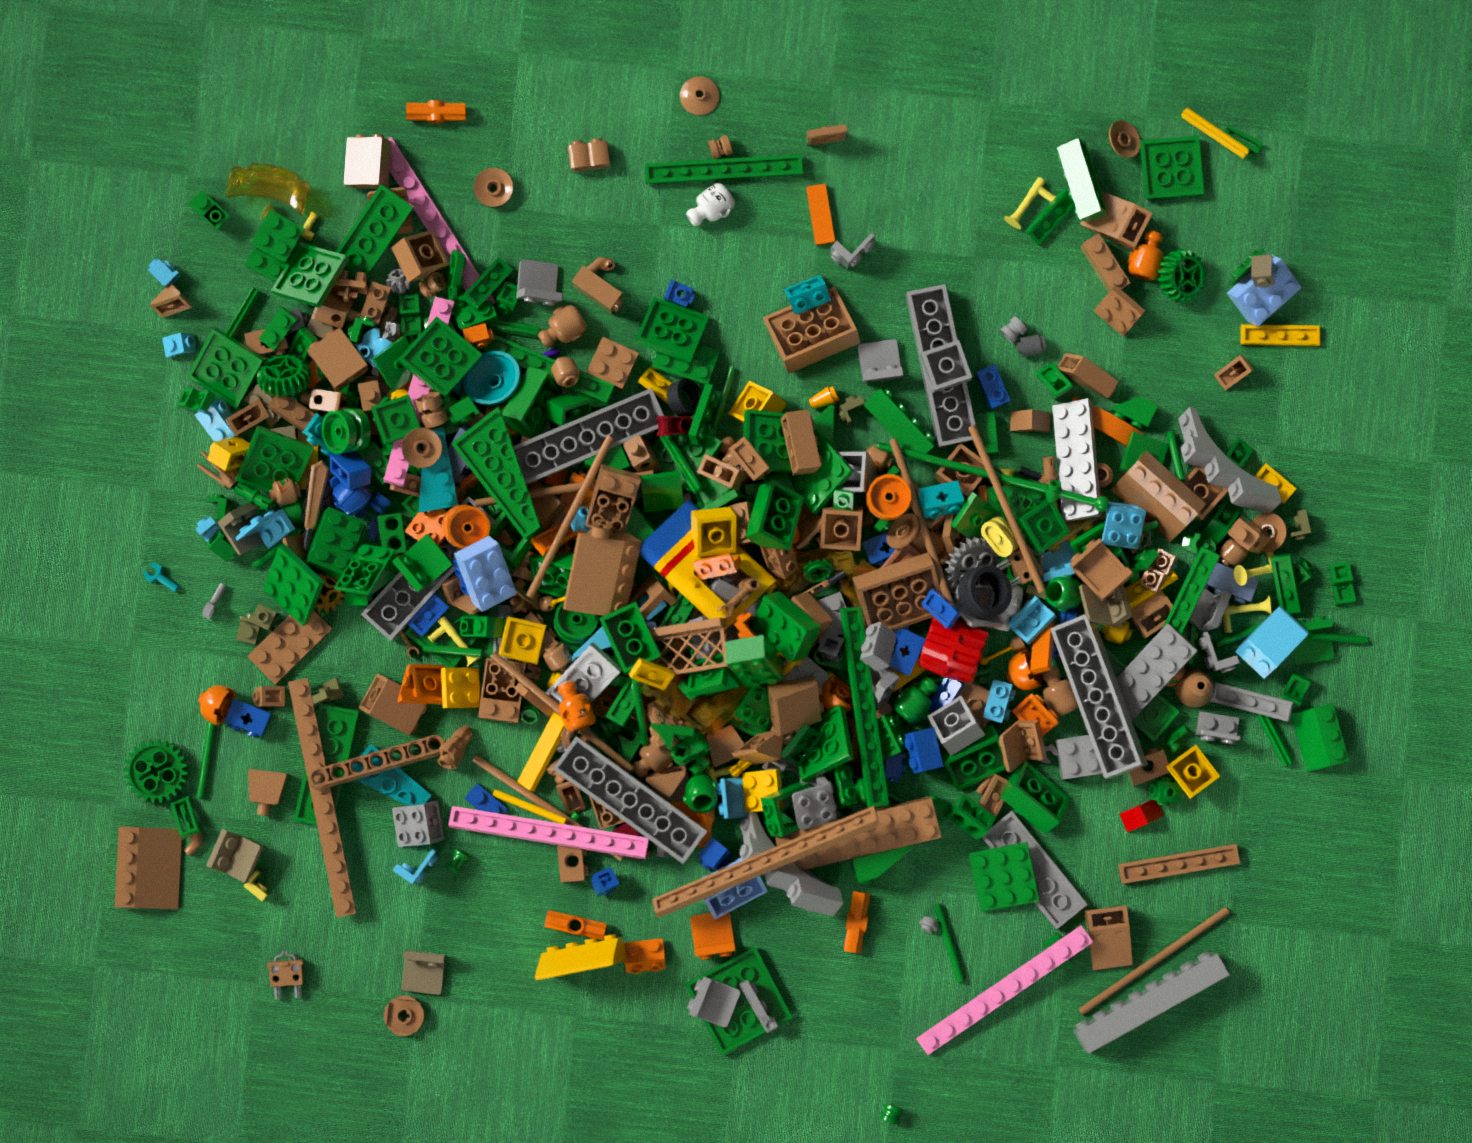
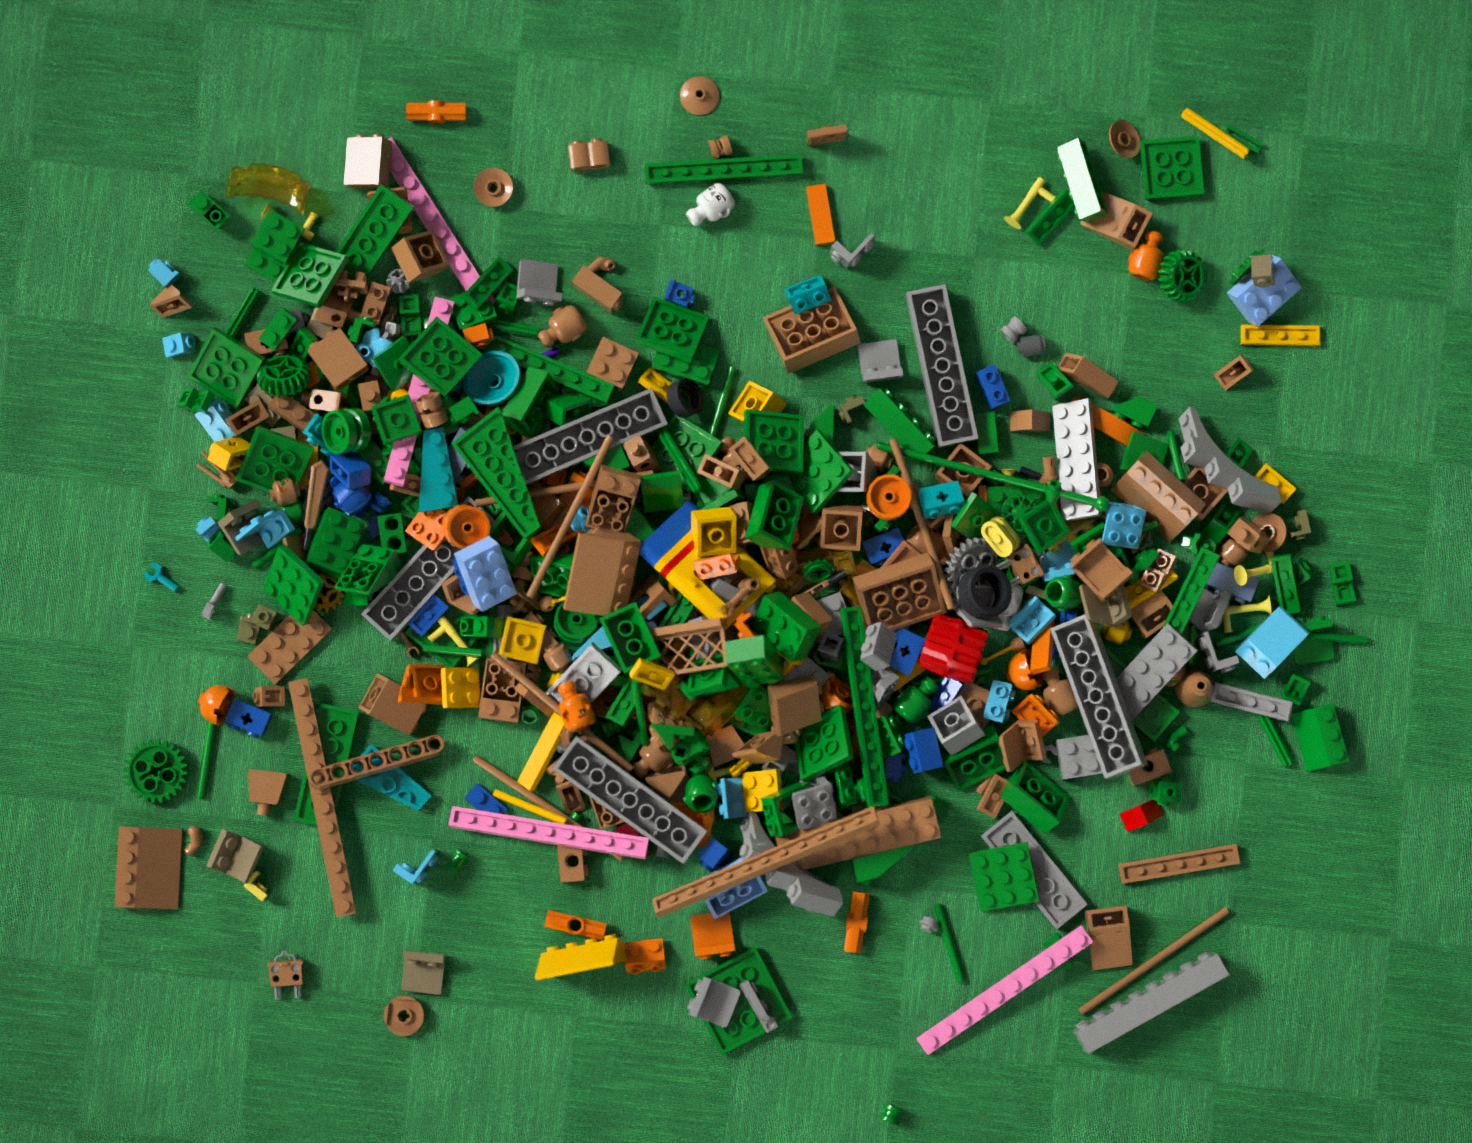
(189, 832): green tile -> none
(254, 496): green pin -> none
(330, 692): olive bracket -> none
(418, 824): light grey bracket -> none
(423, 563): green bracket -> none
(431, 450): medium nougat dish -> none
(434, 284): medium nougat wheel -> none
(454, 276): green hinge -> none
(454, 748): medium nougat rock -> none
(565, 371): medium nougat head -> none
(602, 529): medium nougat beam -> none
(604, 882): blue brick -> none
(673, 425): dark red piece -> none
(702, 414): green plate -> none
(801, 442): medium nougat brick -> none
(801, 744): dark green bracket -> none
(824, 398): light orange cone -> none
(845, 499): green bracket -> none
(903, 531): medium nougat dish -> none
(941, 608): blue plate -> none
(945, 366): light grey brick -> none
(970, 817): green brick -> none
(1006, 508): medium nougat piece -> none
(1104, 263): medium nougat brick -> none
(1119, 310): medium nougat plate -> none
(1193, 771): yellow slope -> none
(1217, 726): light grey bracket -> none

